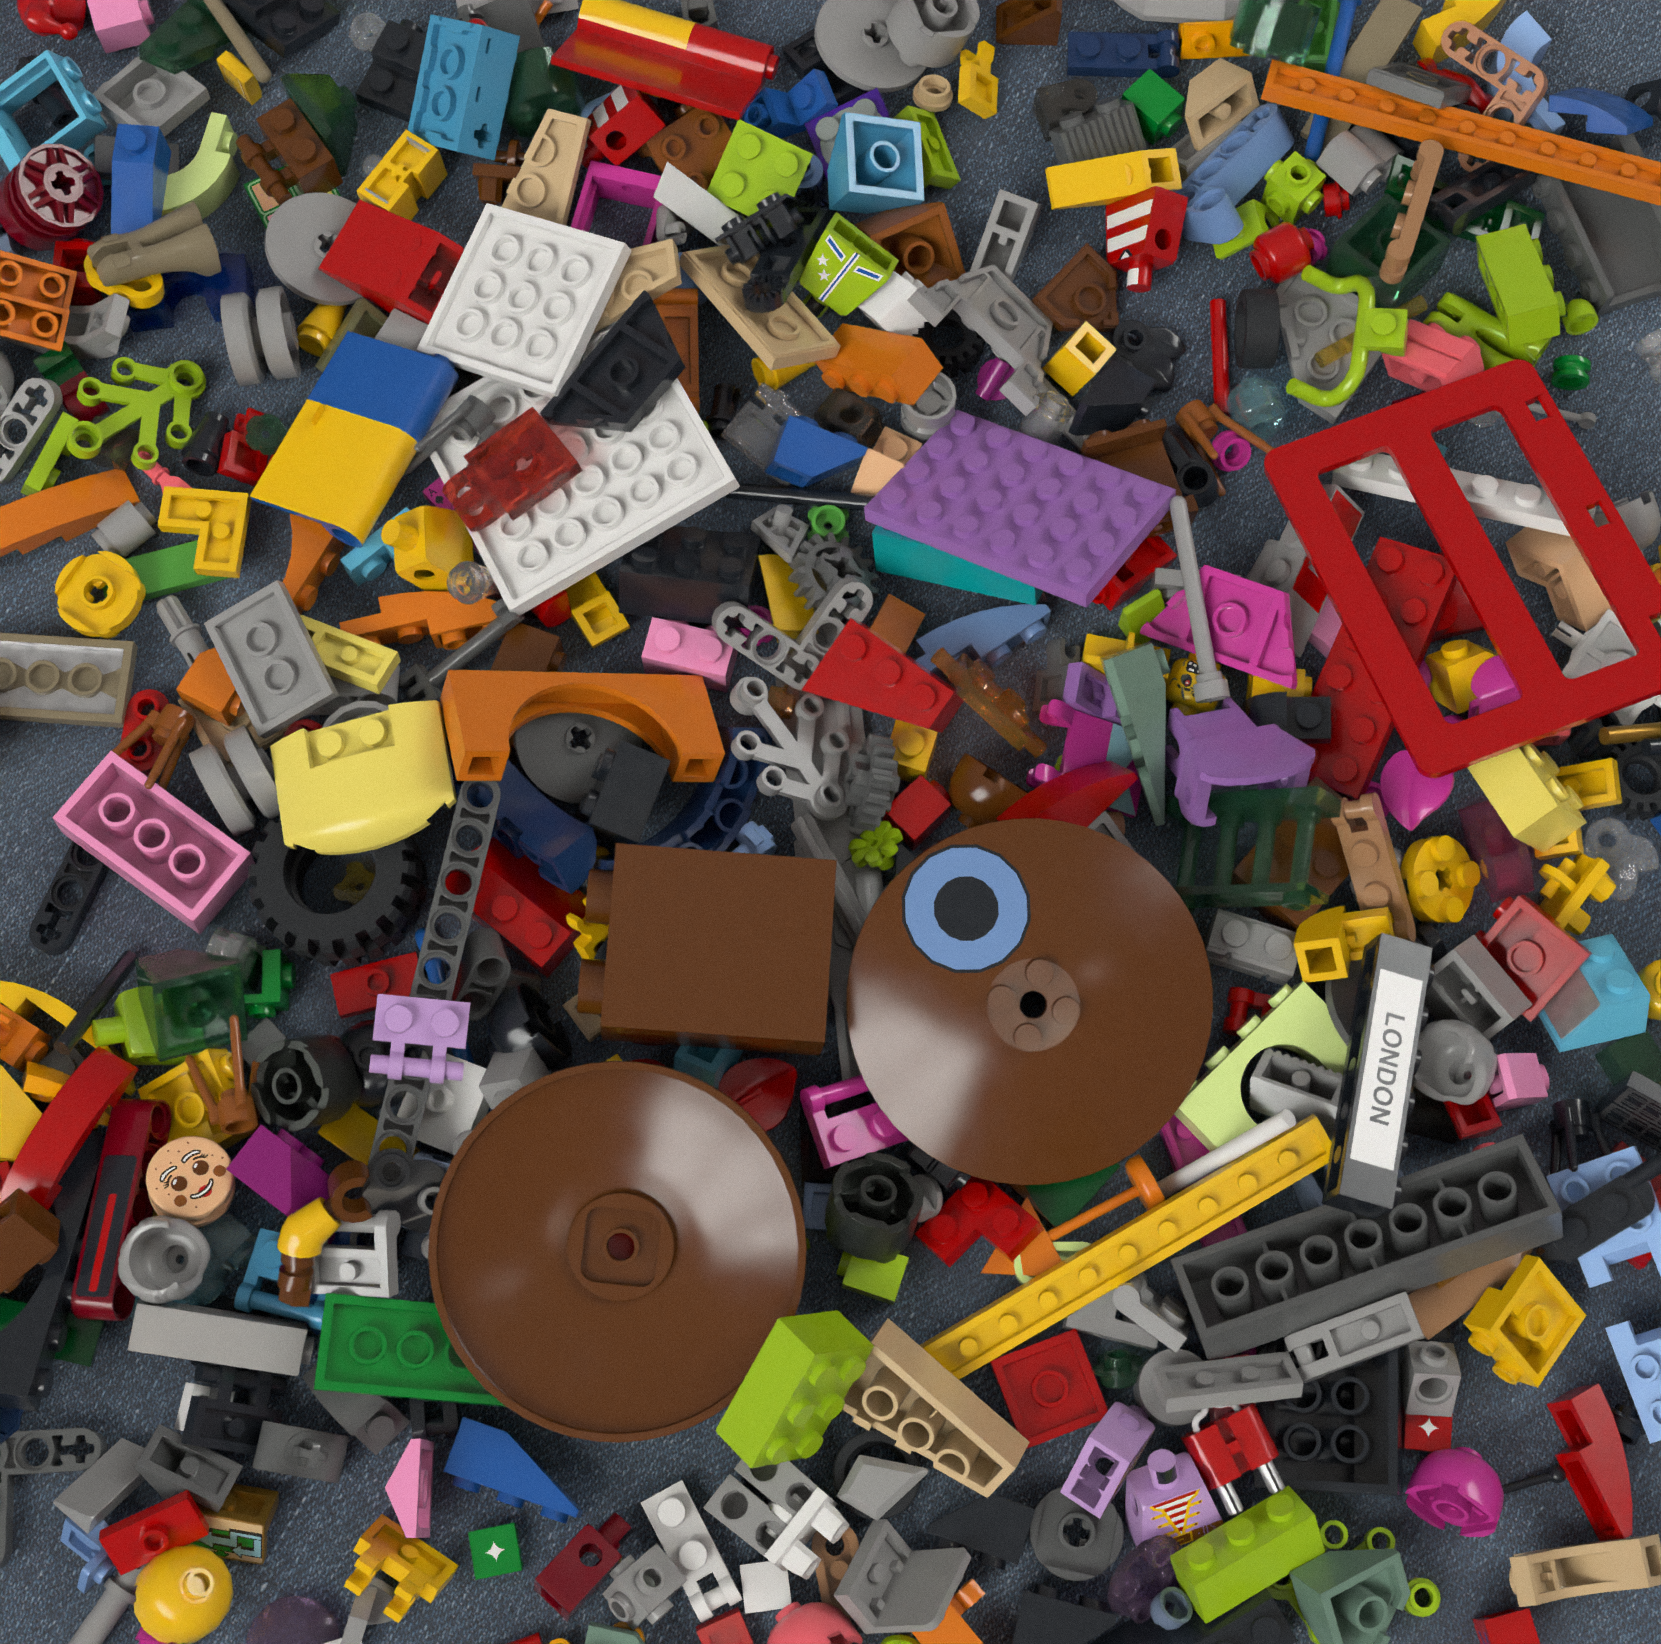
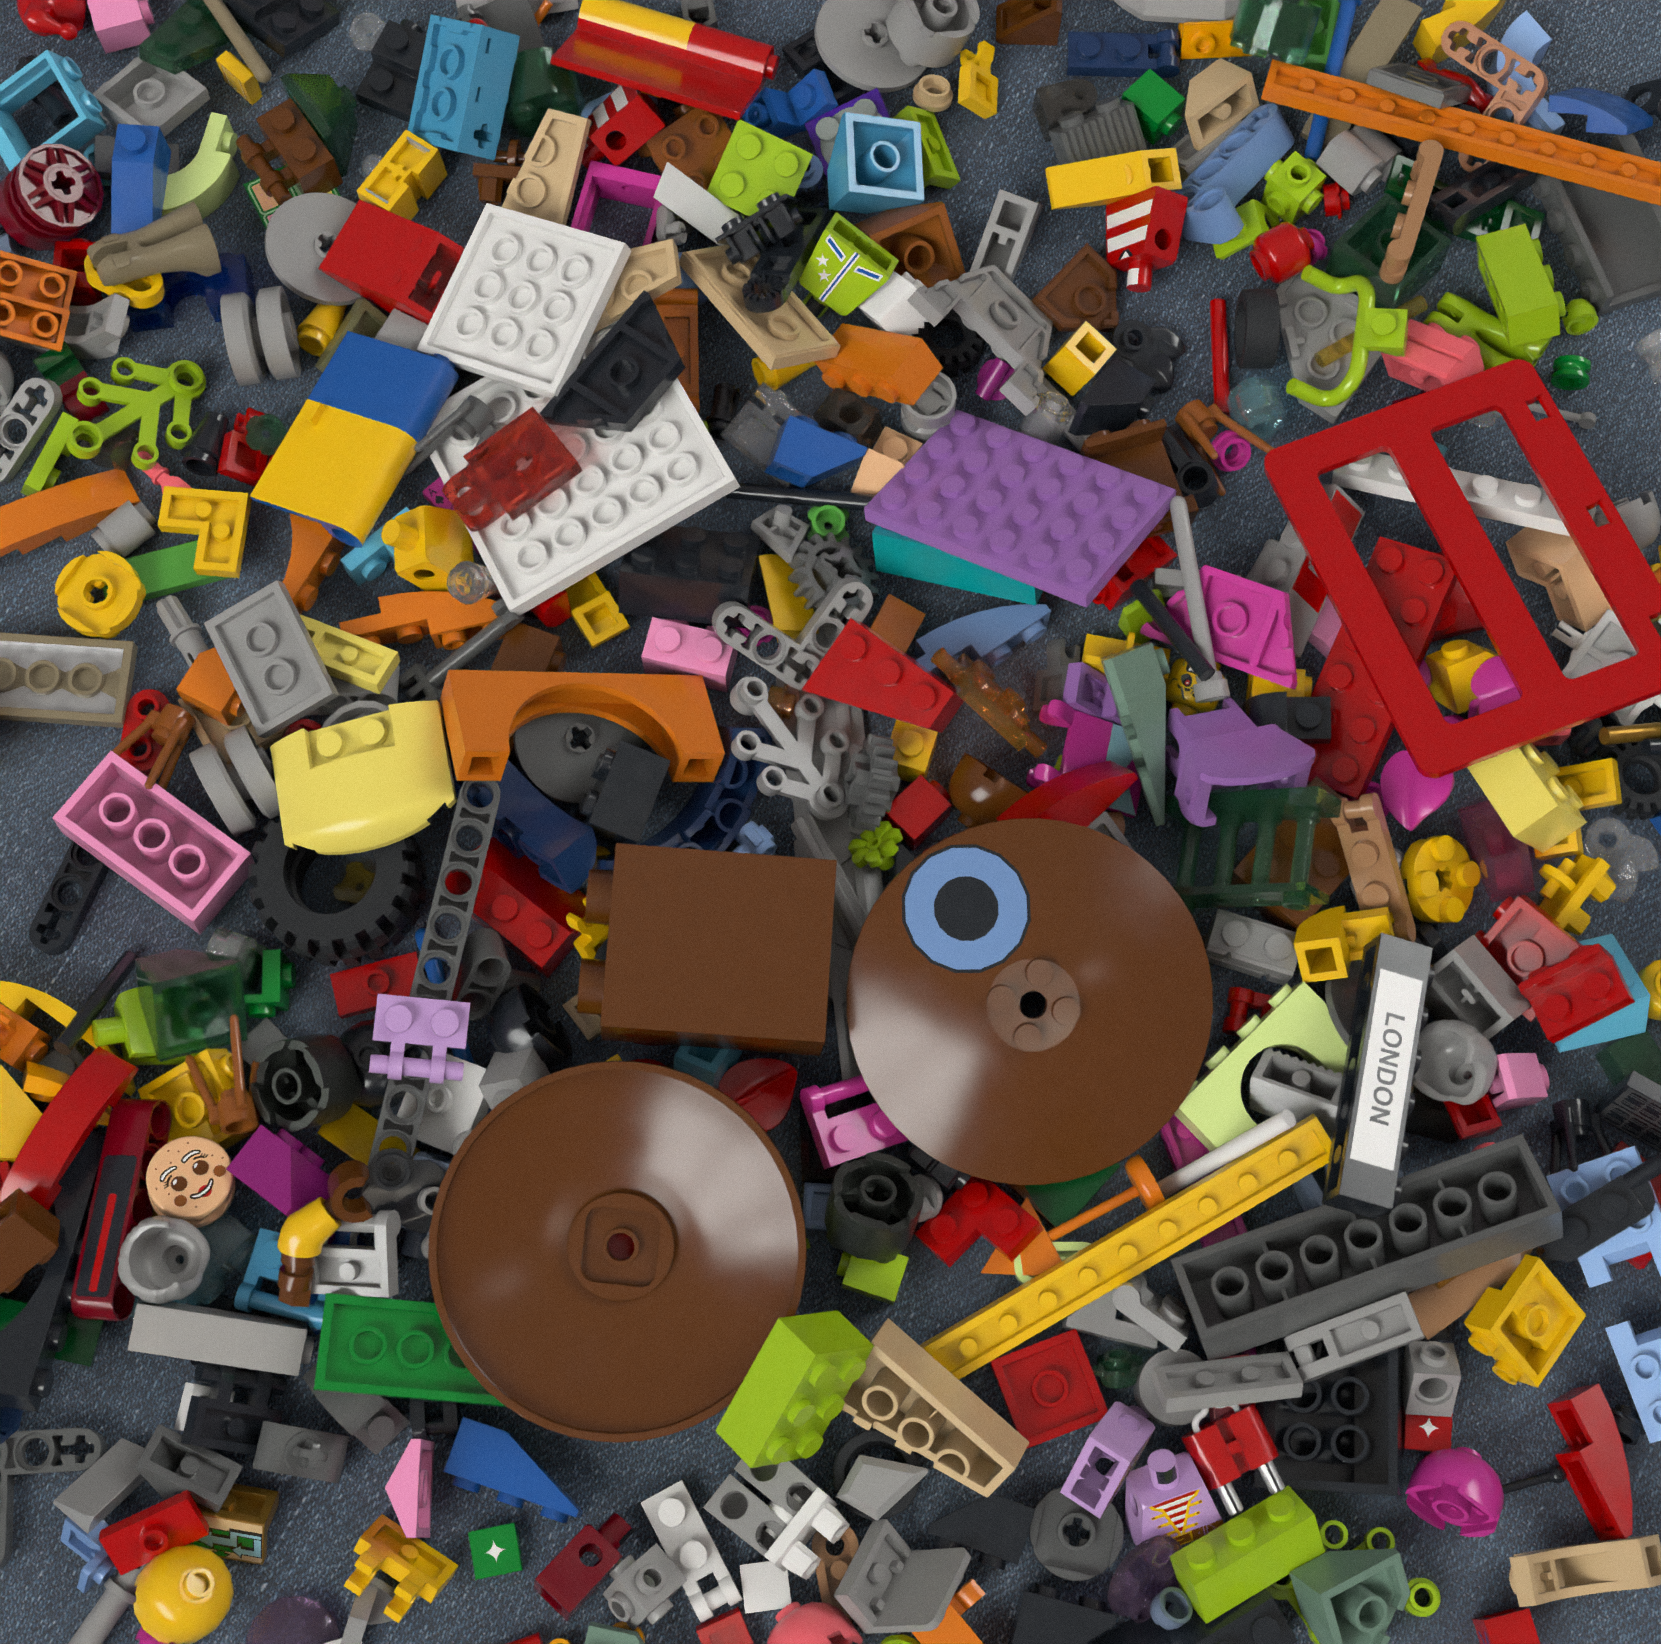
(1172, 630): none -> black bar
(1576, 991): none -> red bracket

